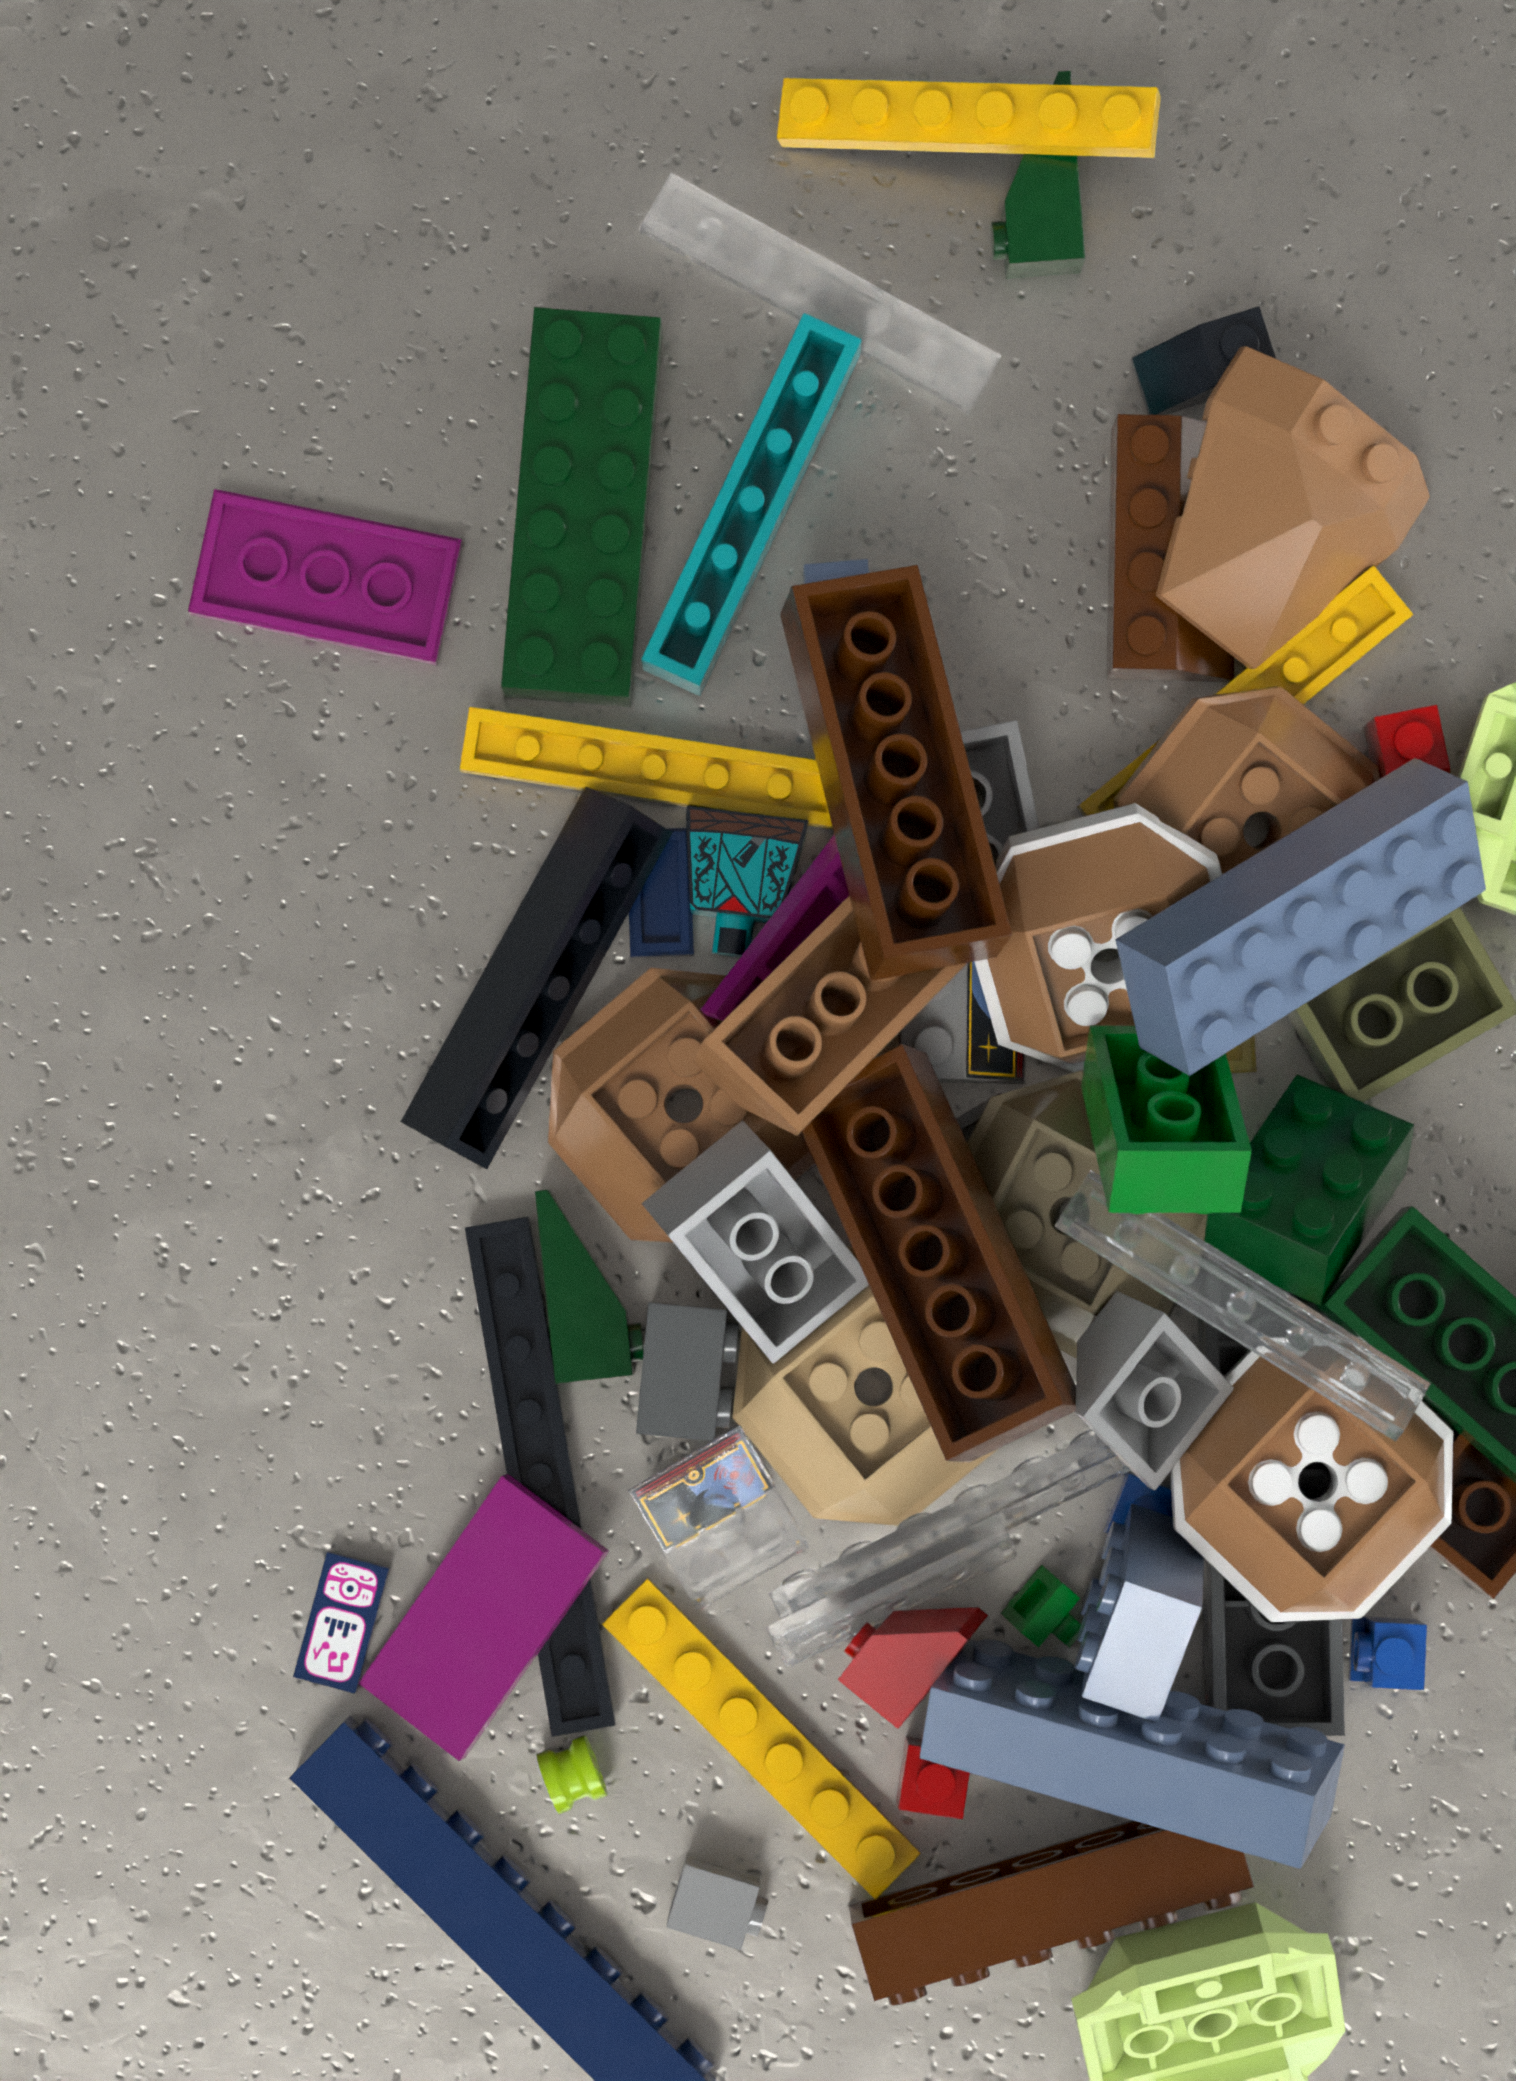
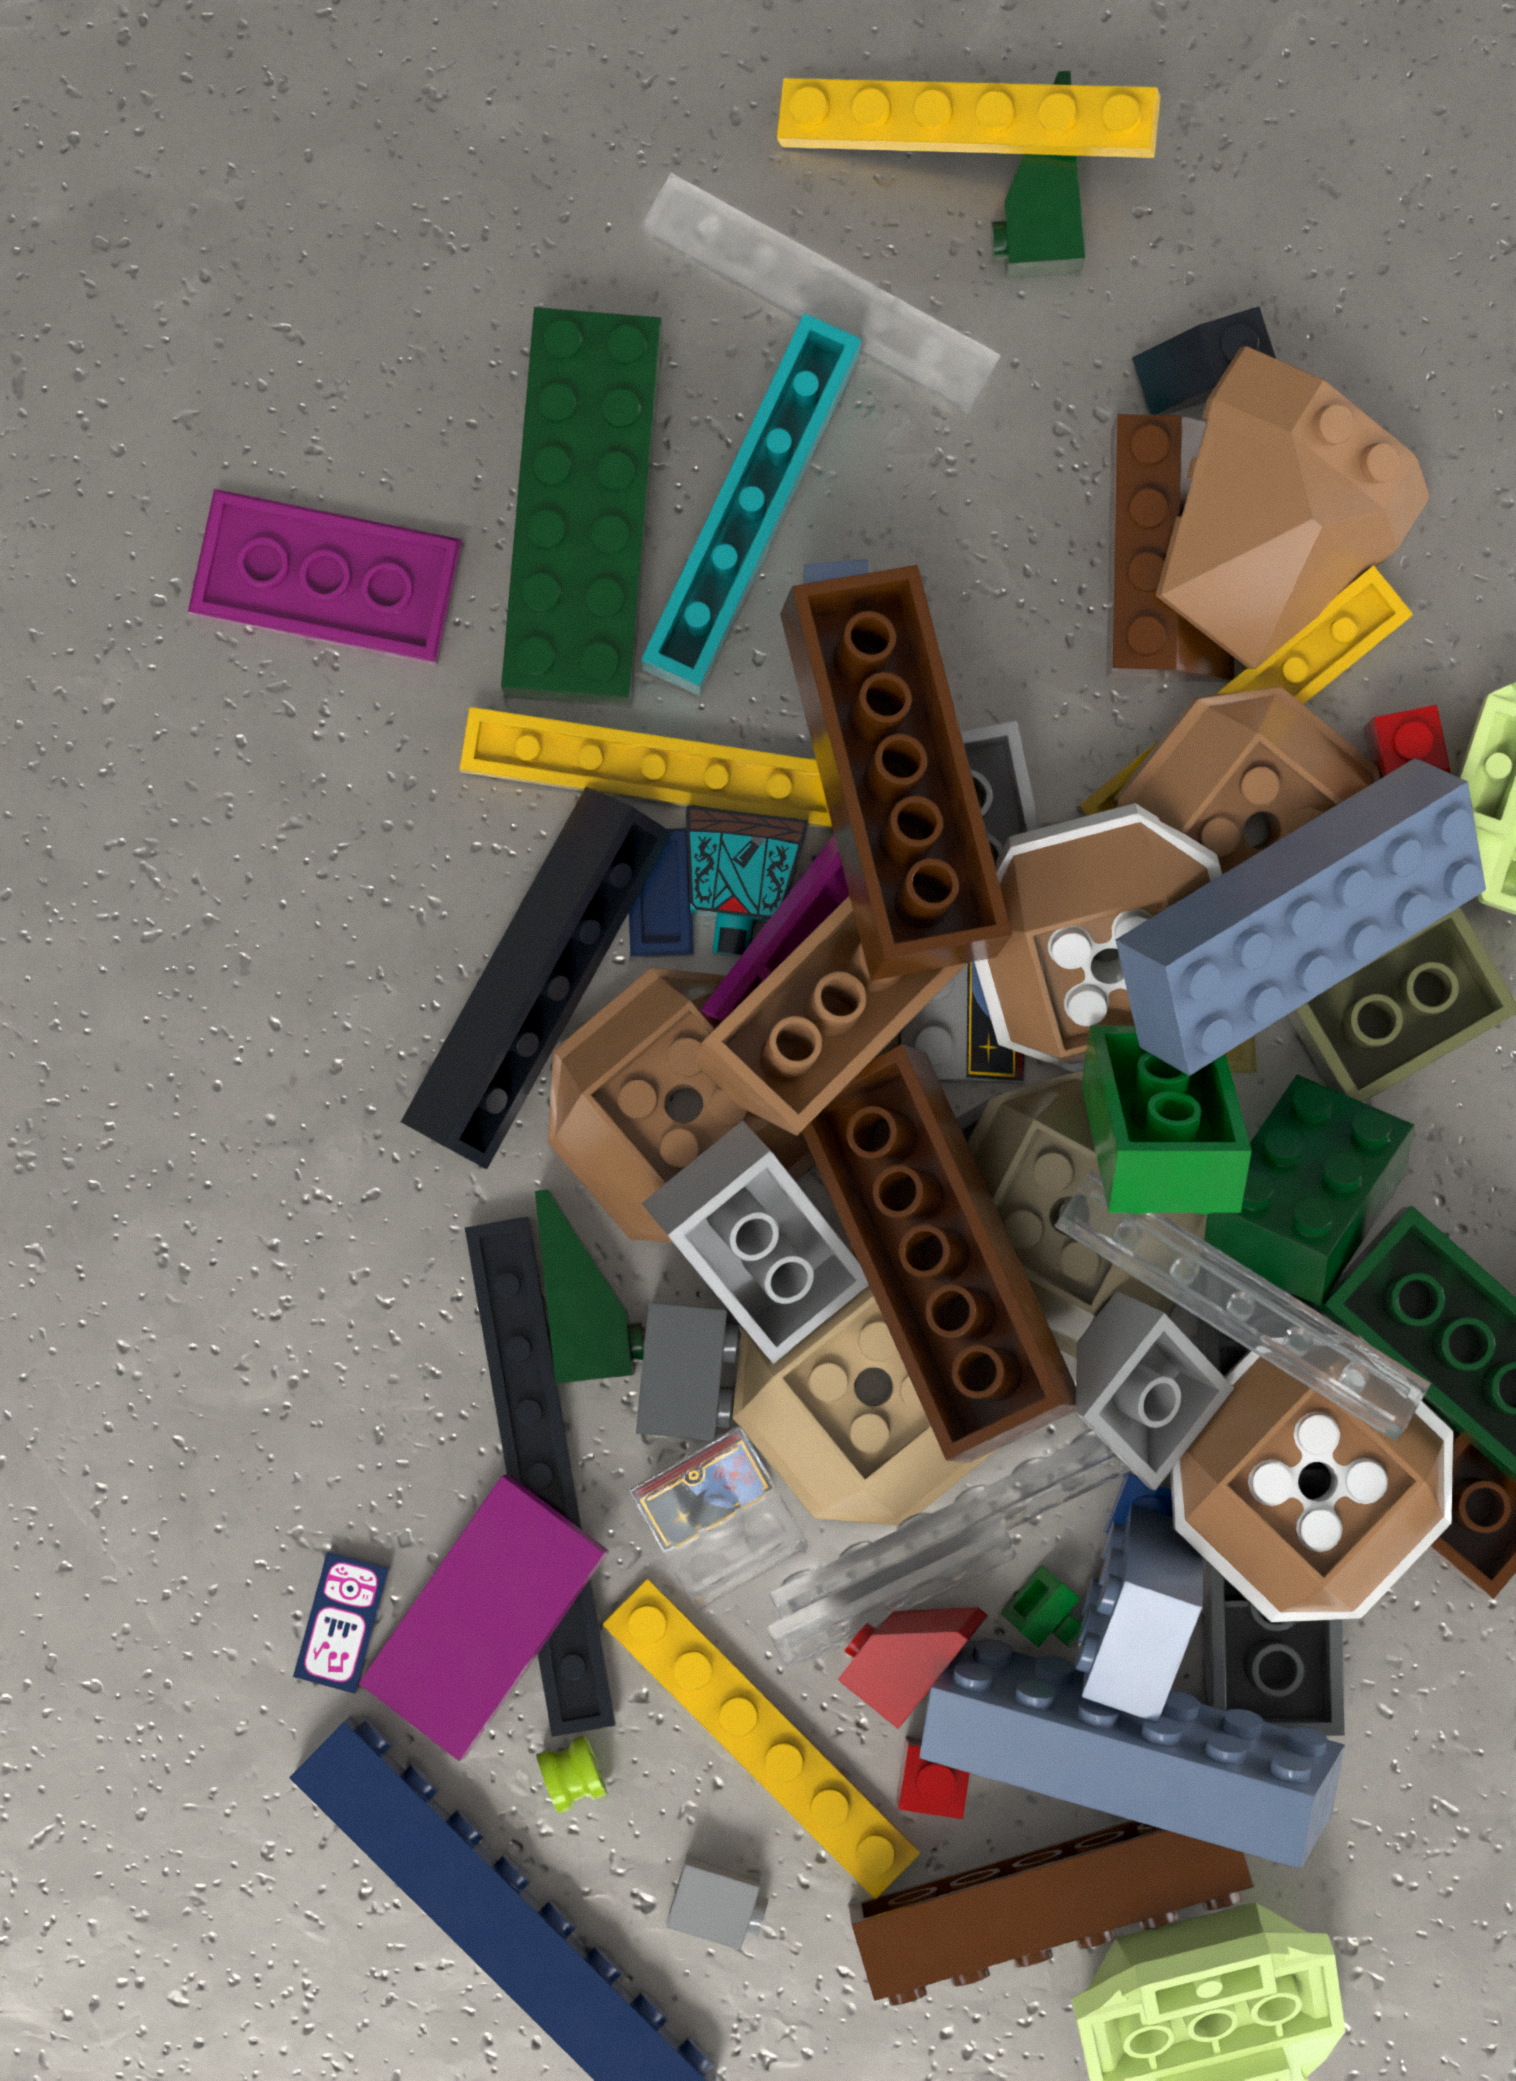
(1388, 1652): blue brick -> none

